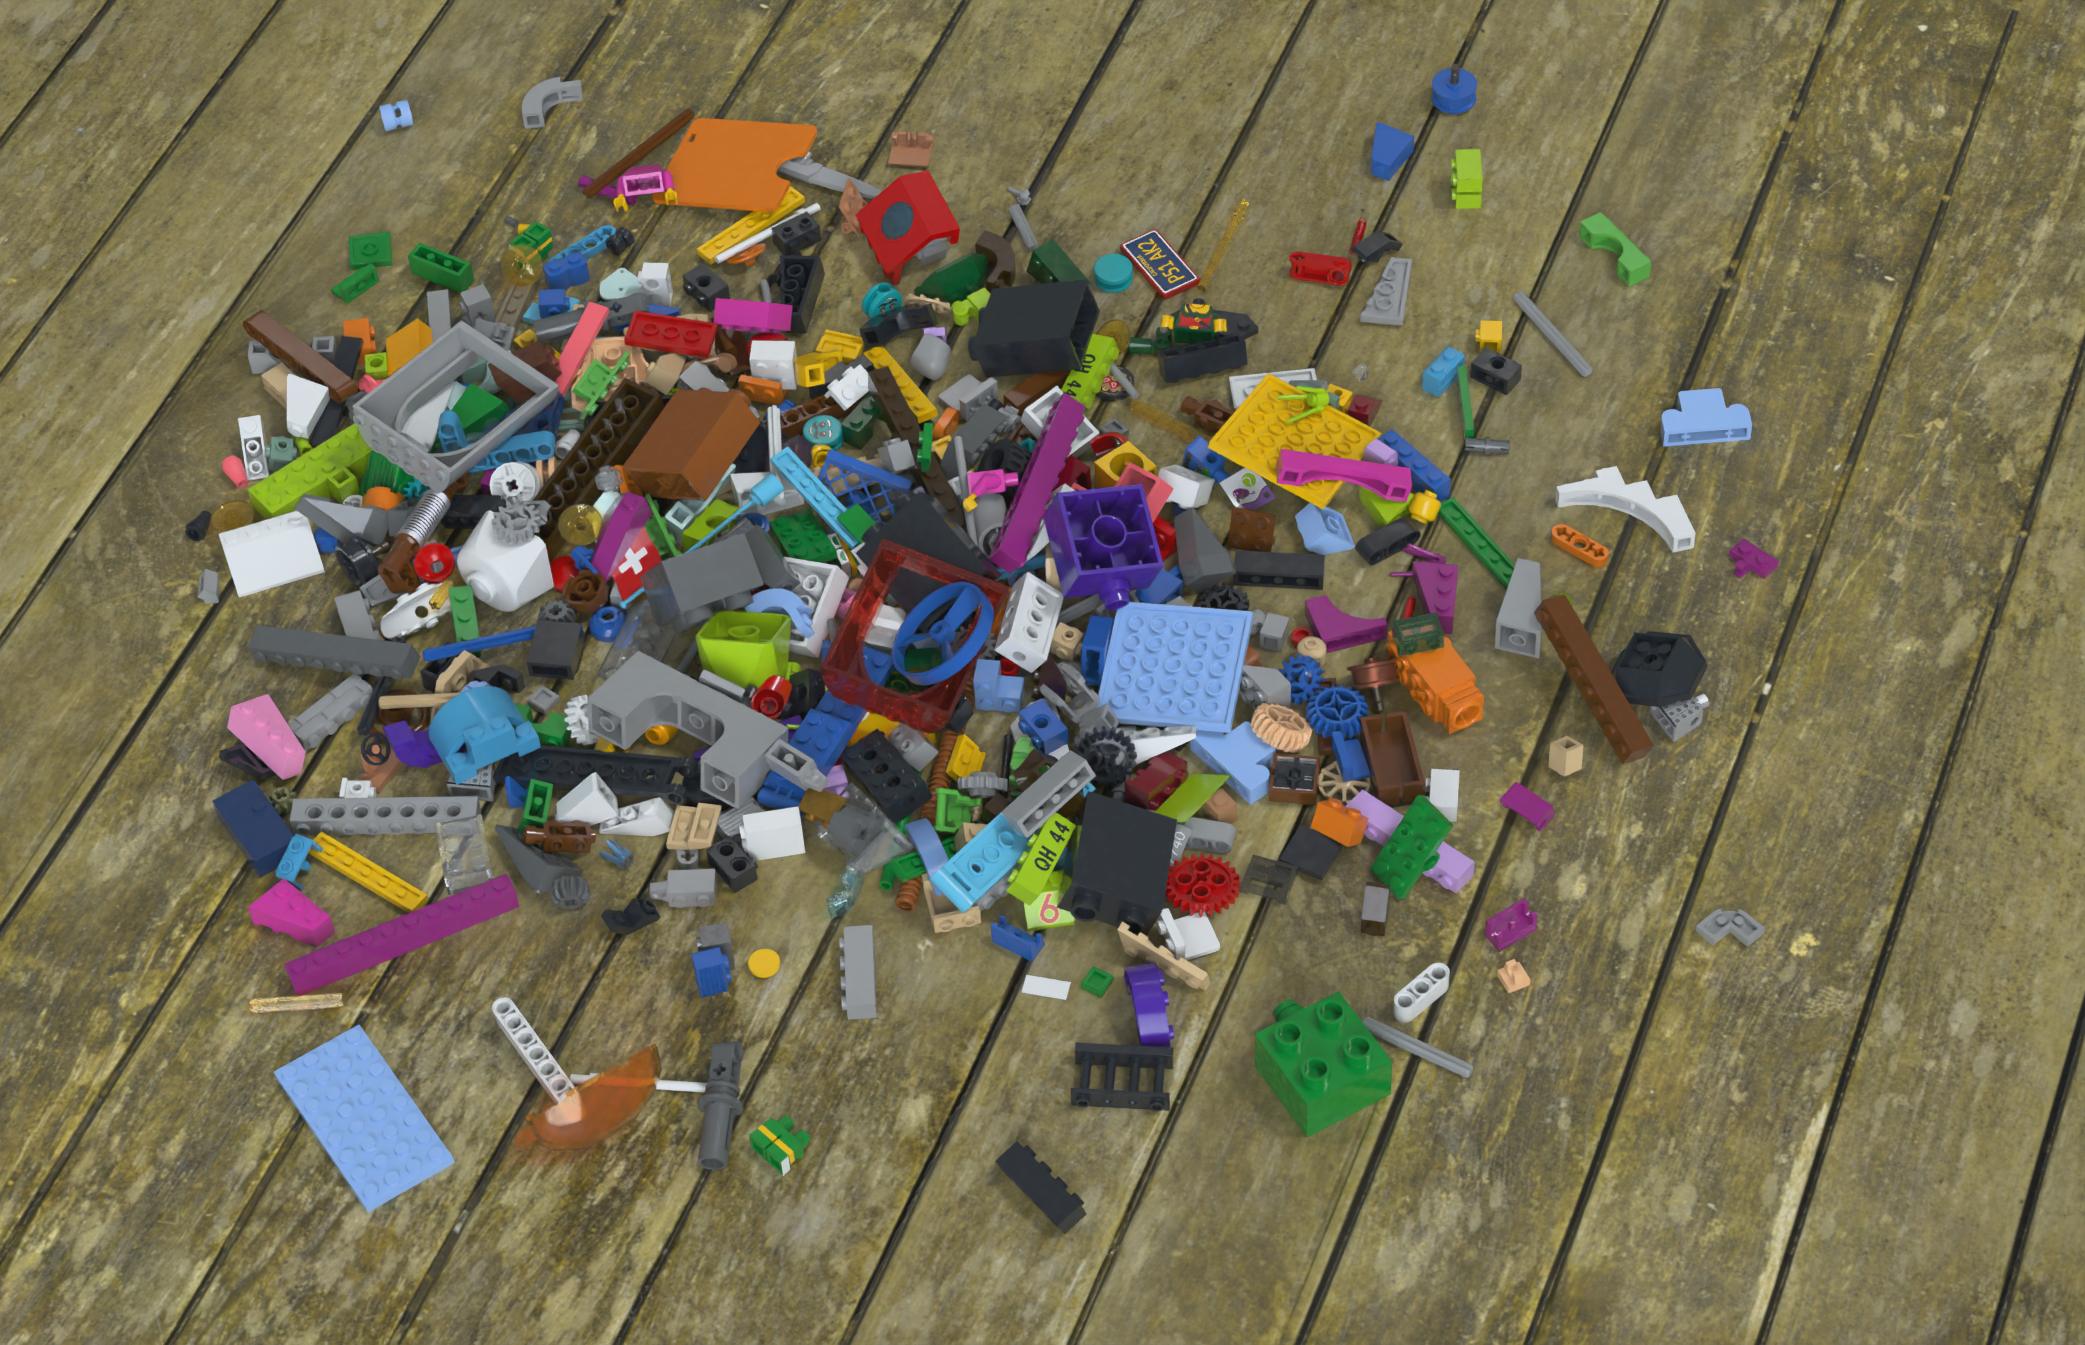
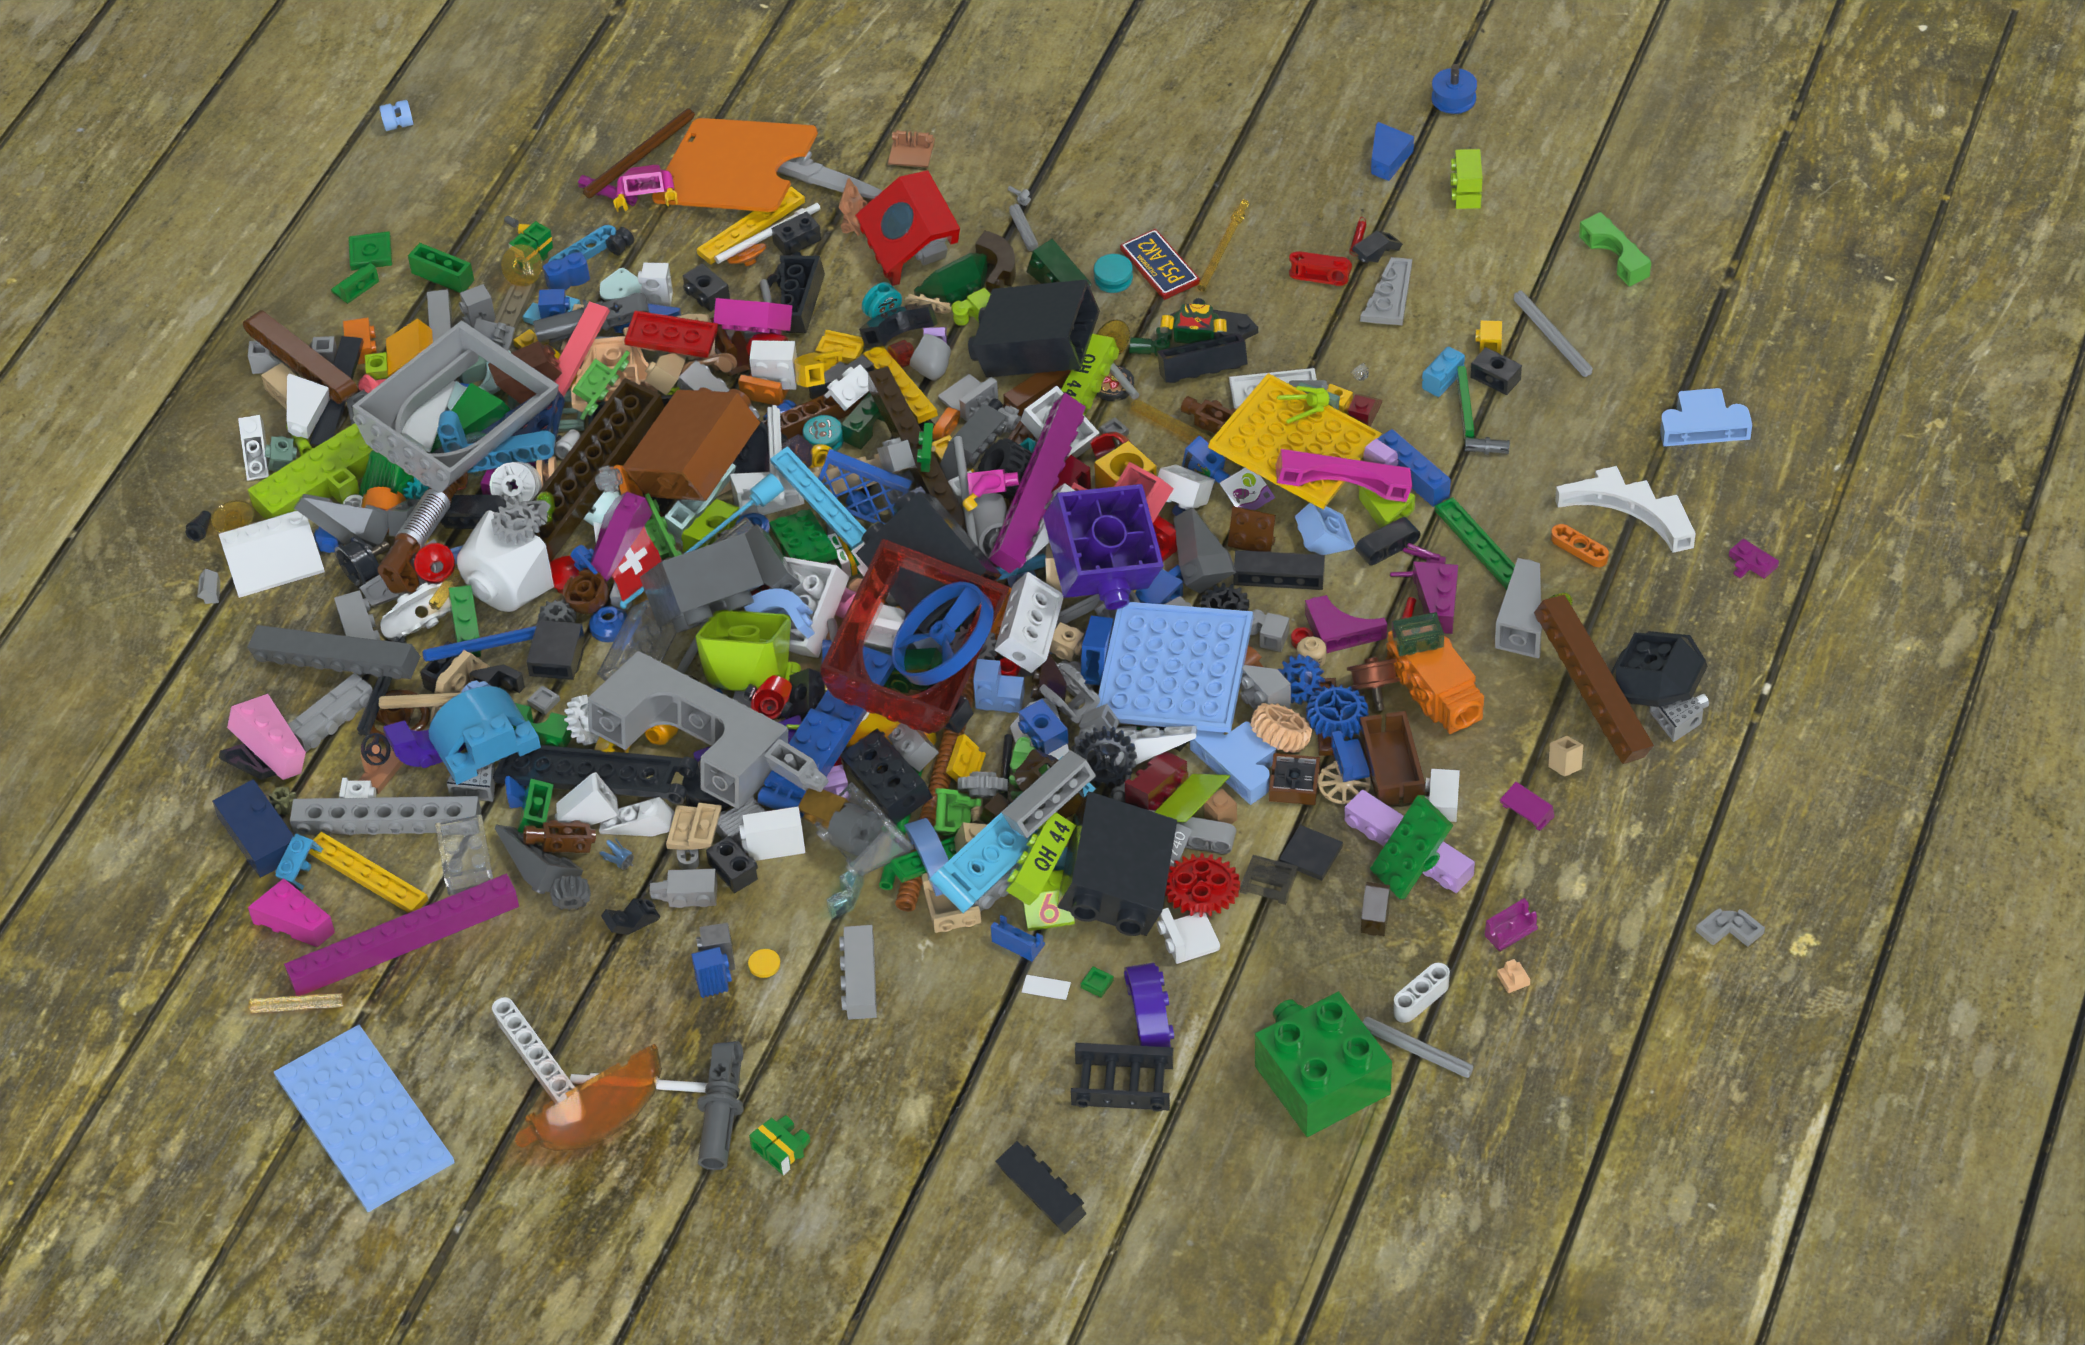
(235, 471): coral cone -> none
(546, 95): light grey arch -> none
(548, 497): none -> clear neon green cylinder
(578, 516): clear yellow dish -> none
(722, 686): light grey plate -> none
(856, 521): green panel -> none
(901, 352): none -> clear red plate
(1163, 958): tan wing -> none
(1339, 822): orange brick -> none
(1424, 506): yellow head -> none

